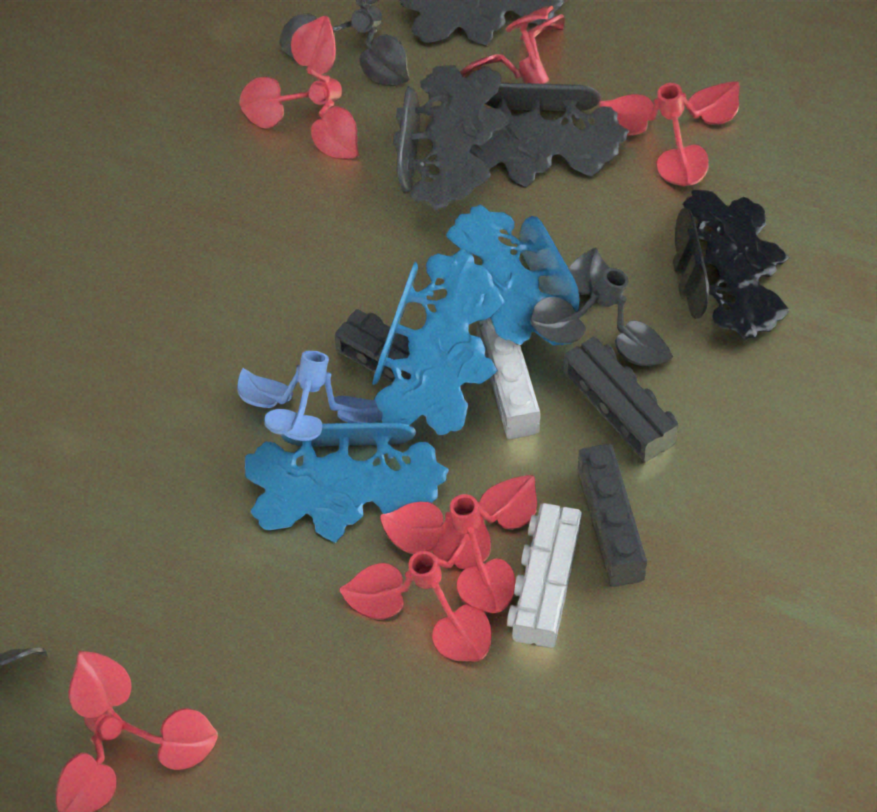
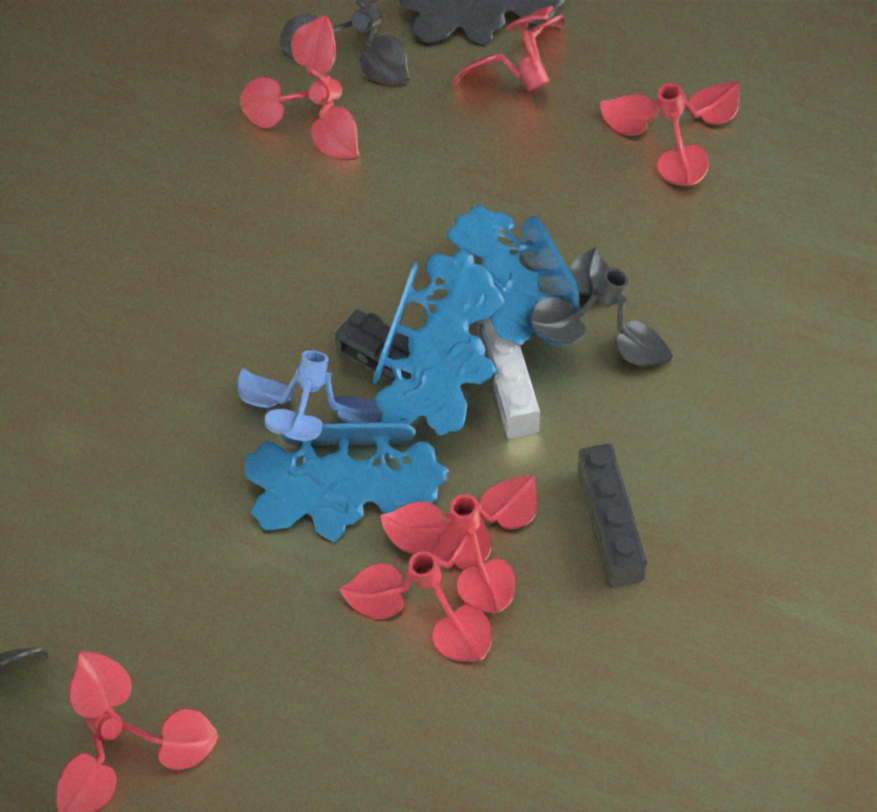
(454, 129): dark grey plant -> none
(531, 140): dark grey plant -> none
(546, 575): white brick -> none
(620, 398): dark grey brick -> none
(736, 255): black plant -> none

